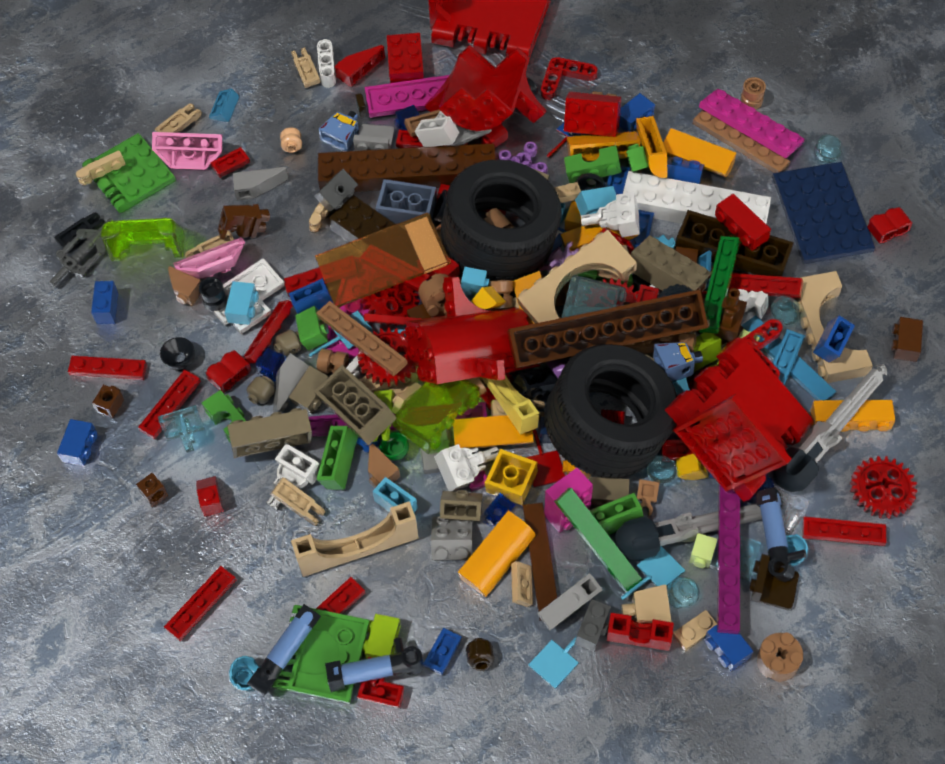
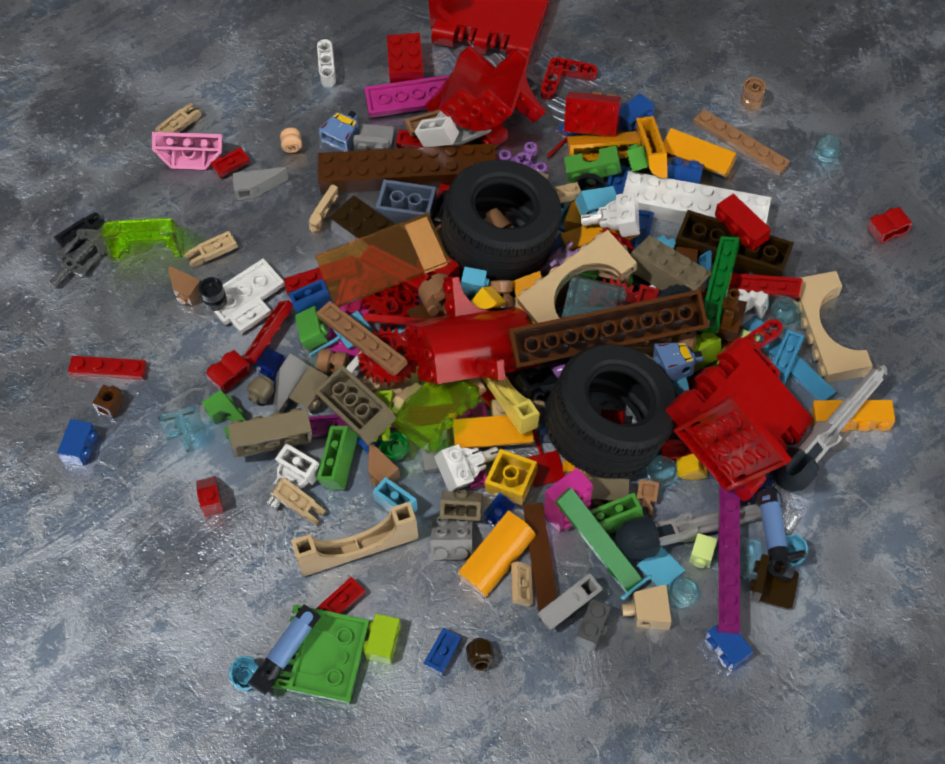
(100, 168): tan hinge -> none
(104, 302): blue brick -> none
(137, 179): bright green hinge -> none
(152, 489): reddish brown brick -> none
(170, 402): red plate -> none
(175, 347): black piece -> none
(200, 603): red plate -> none
(213, 260): bright pink wedge -> none
(224, 105): dark azure slope -> none
(241, 303): medium azure brick -> none
(243, 219): reddish brown hips -> none
(288, 343): dark tan head -> none
(306, 68): tan hinge -> none
(336, 190): dark grey brick -> none
(357, 65): red slope -> none
(361, 105): dark brown tile -> none
(375, 668): piece -> none
(381, 692): red brick -> none
(403, 114): clear blue brick -> none
(554, 663): medium azure piece -> none
(651, 635): red arch -> none
(694, 630): tan plate -> none
(751, 123): dark pink plate -> none
(775, 667): medium nougat brick -> none
(823, 213): dark blue plate -> none
(833, 339): blue brick -> none
(844, 531): red plate -> none
(883, 487): red gear -> none
(907, 339): reddish brown brick -> none

